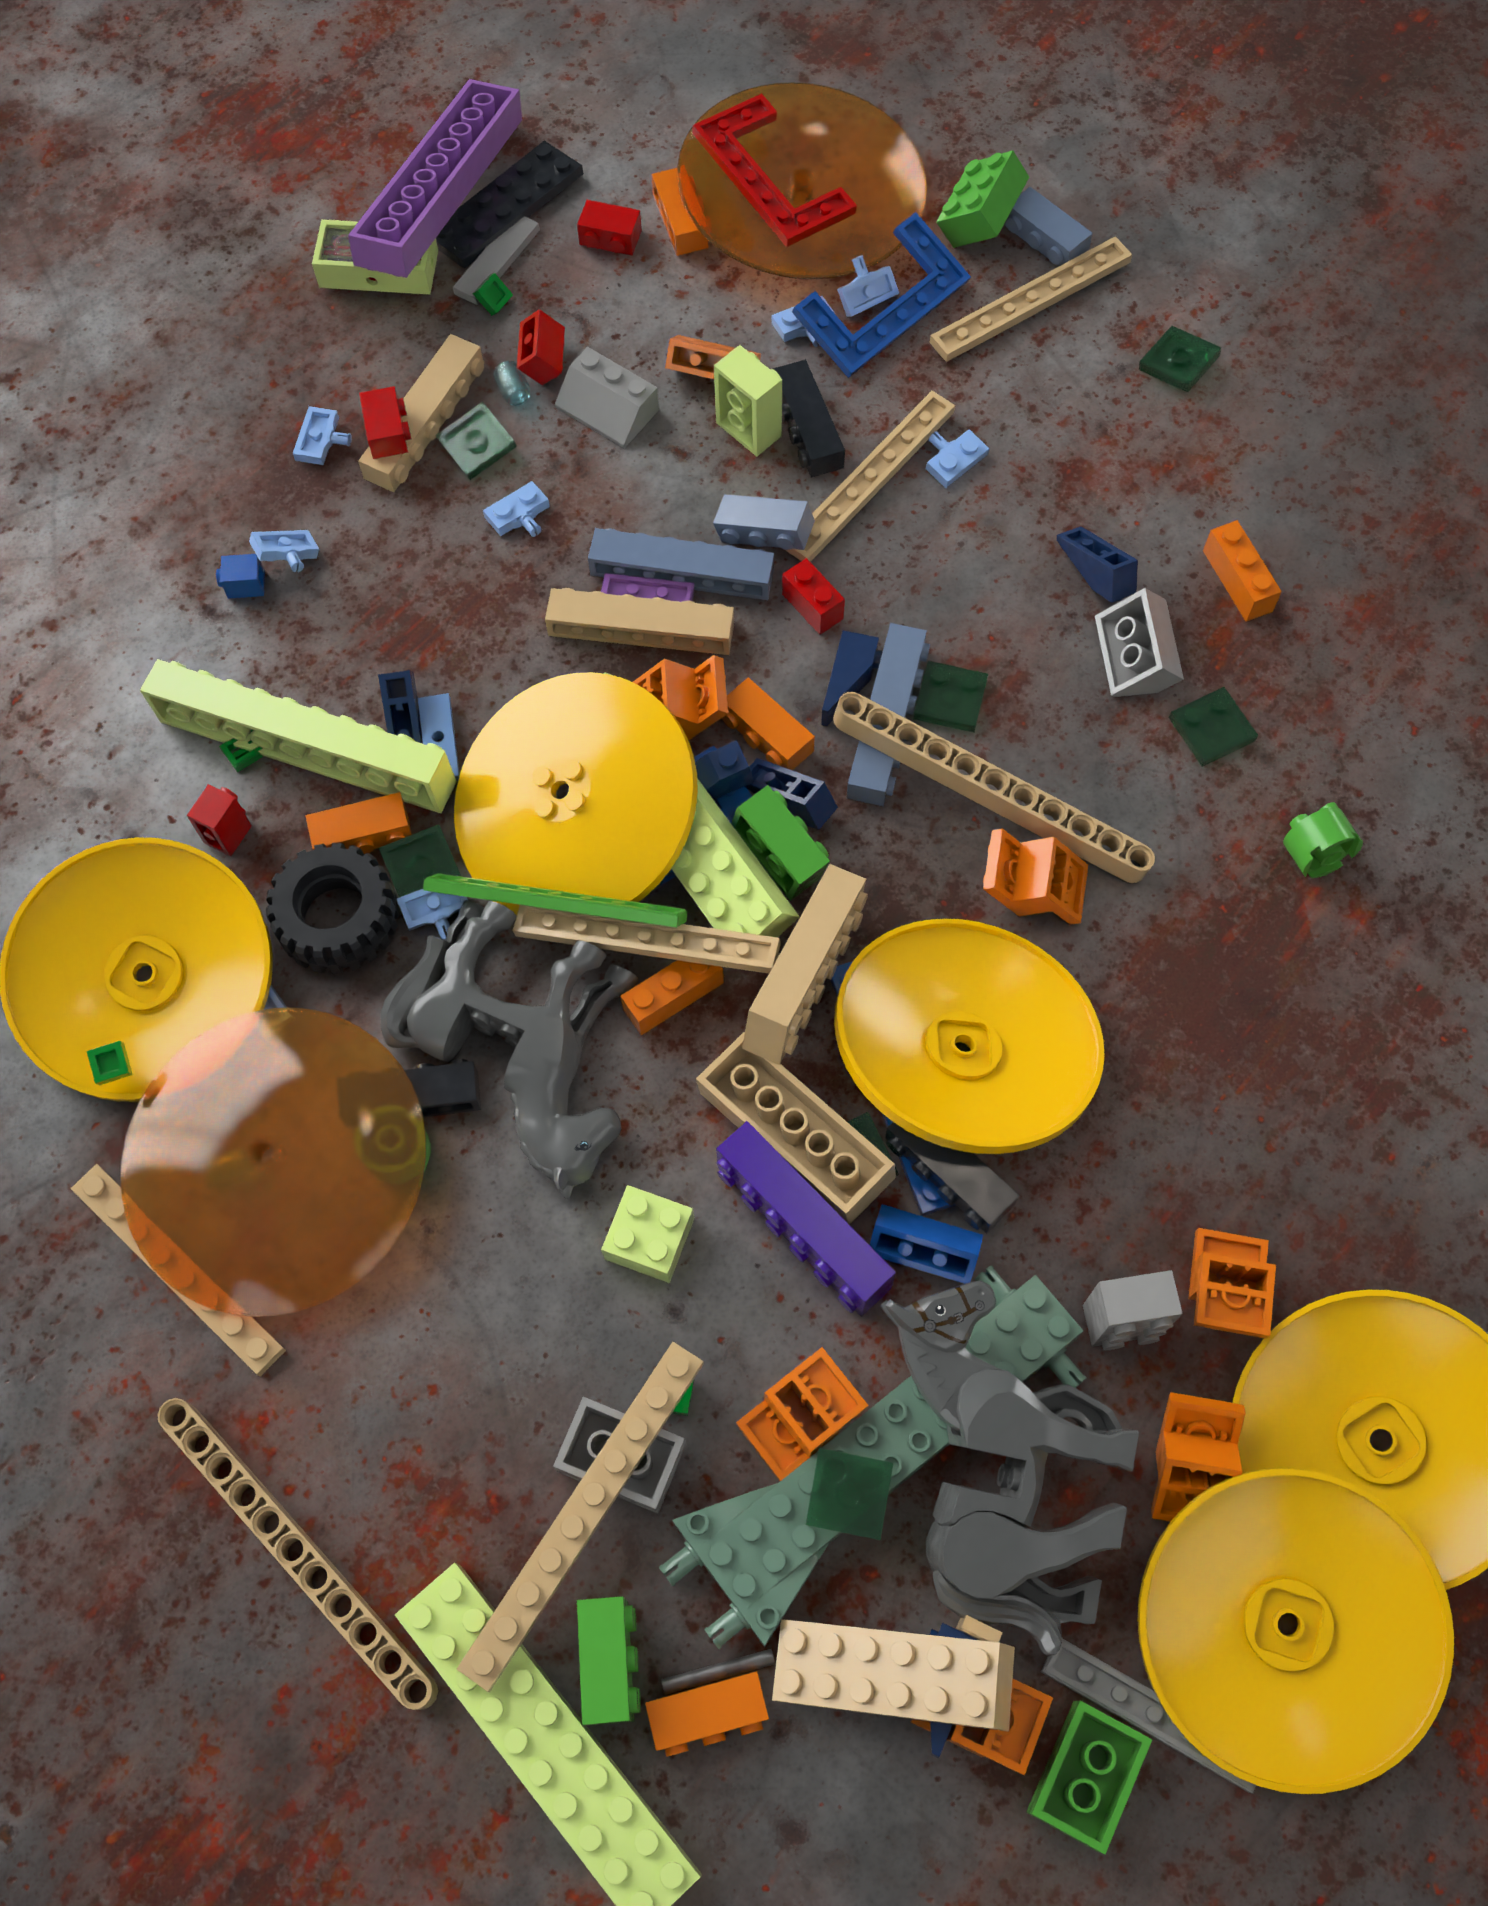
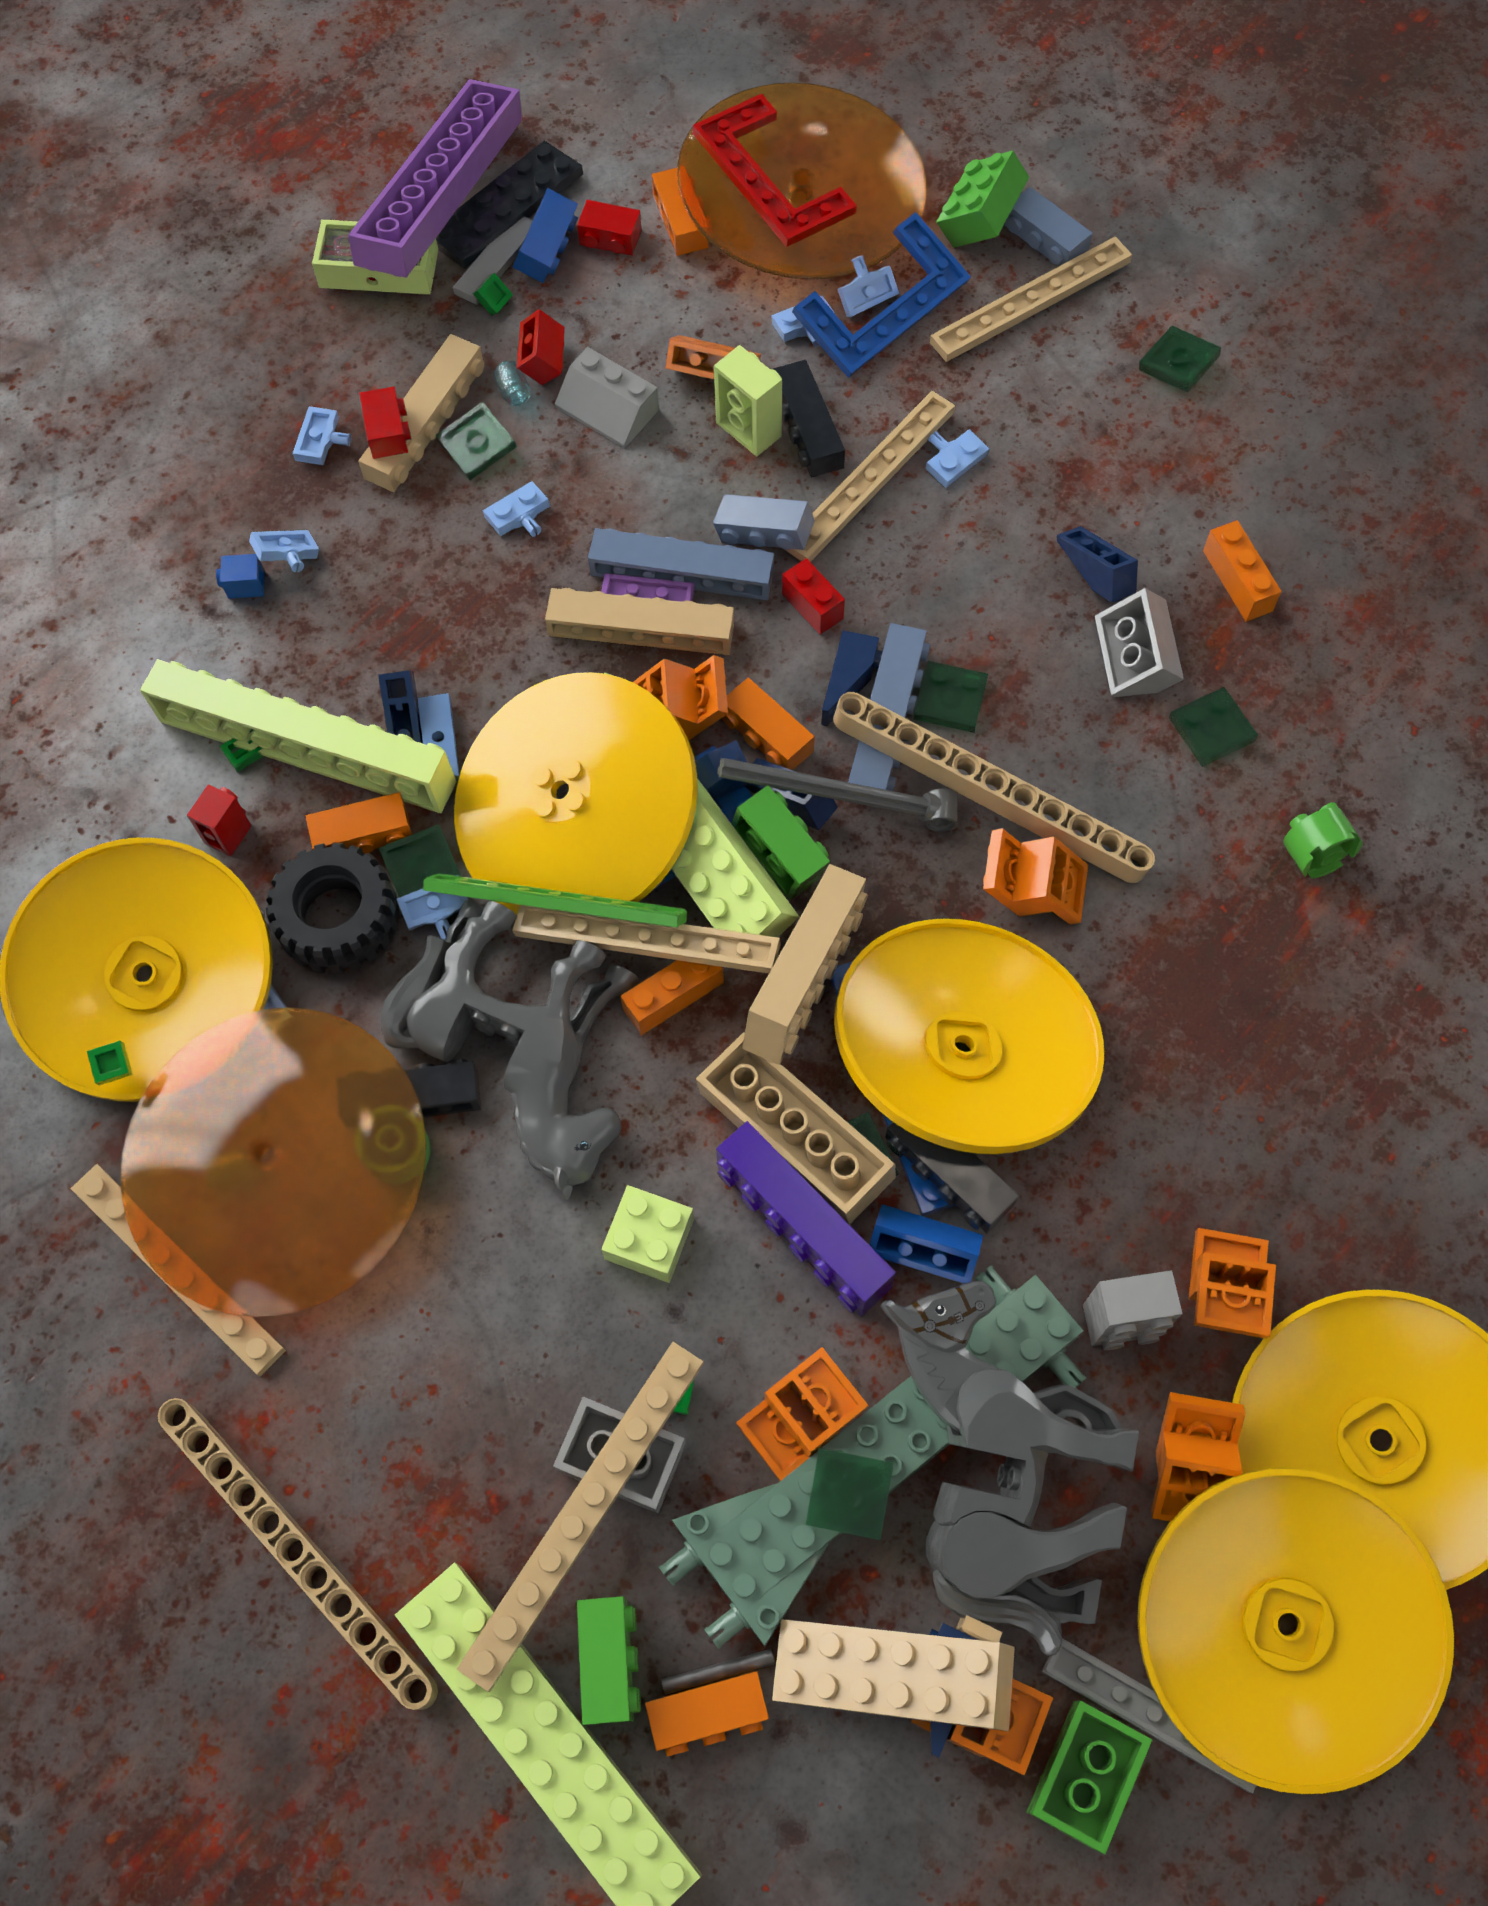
(546, 236): none -> blue brick
(935, 808): none -> dark grey piece

